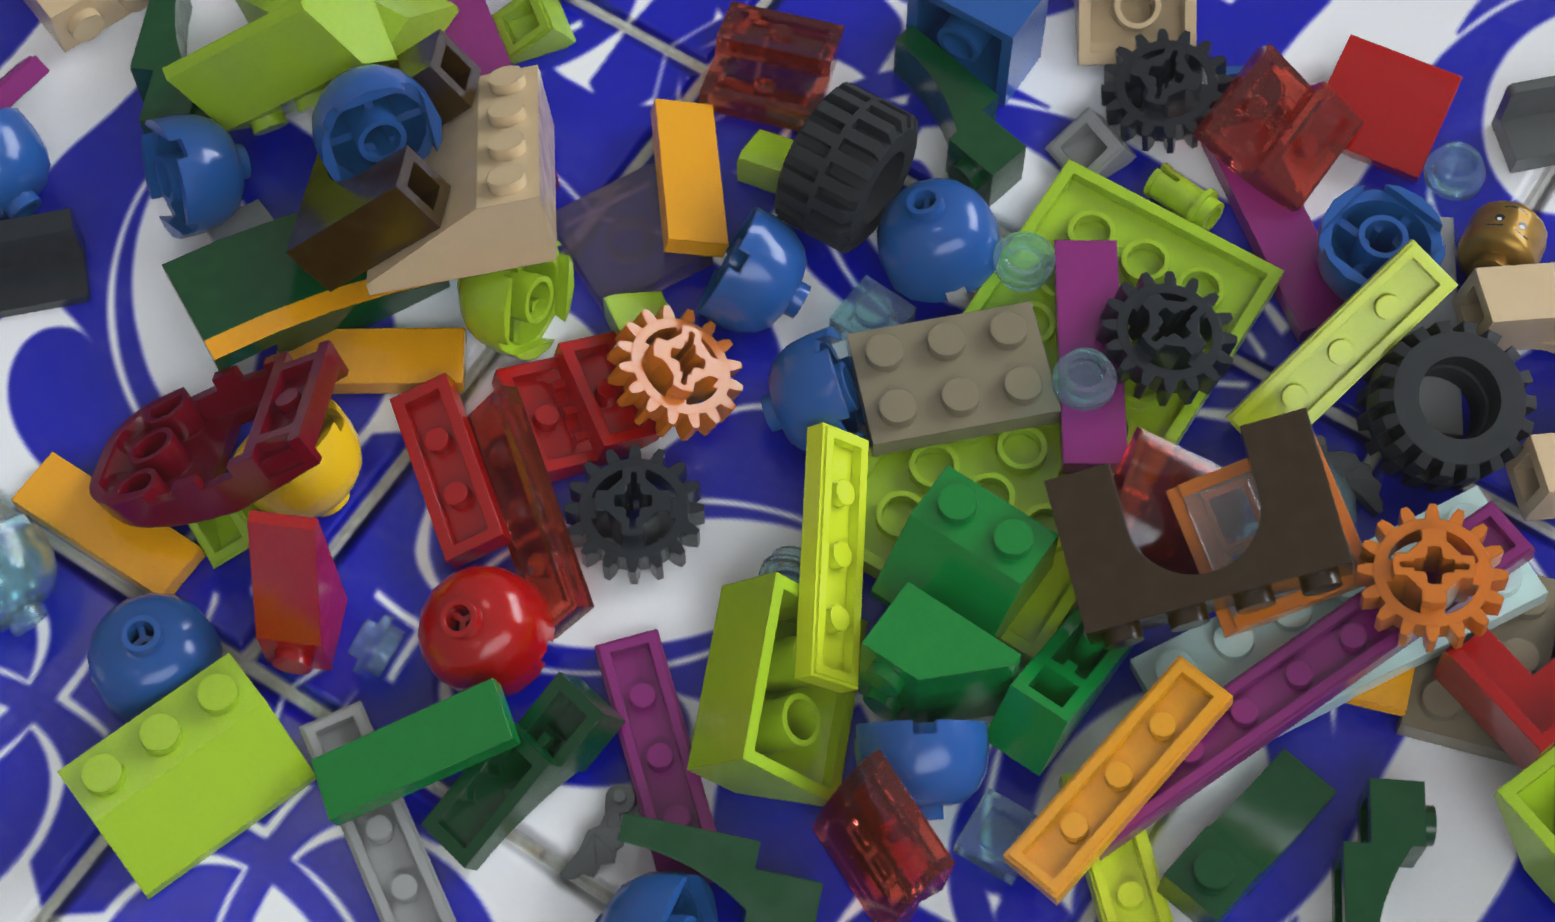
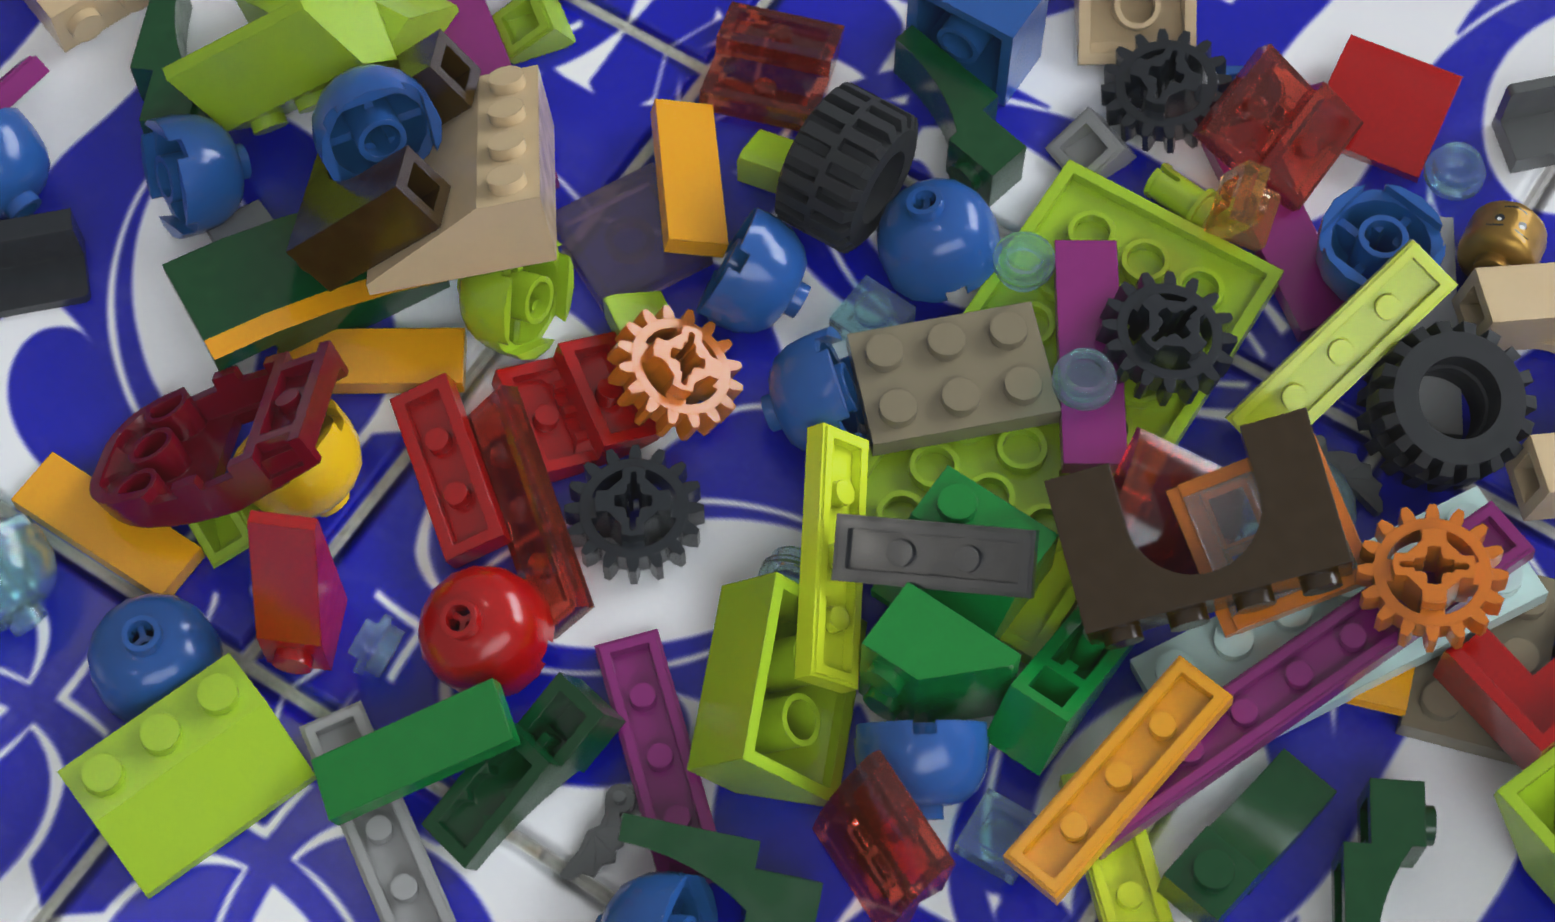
(935, 555): none -> black tile
(1244, 207): none -> clear orange bracket

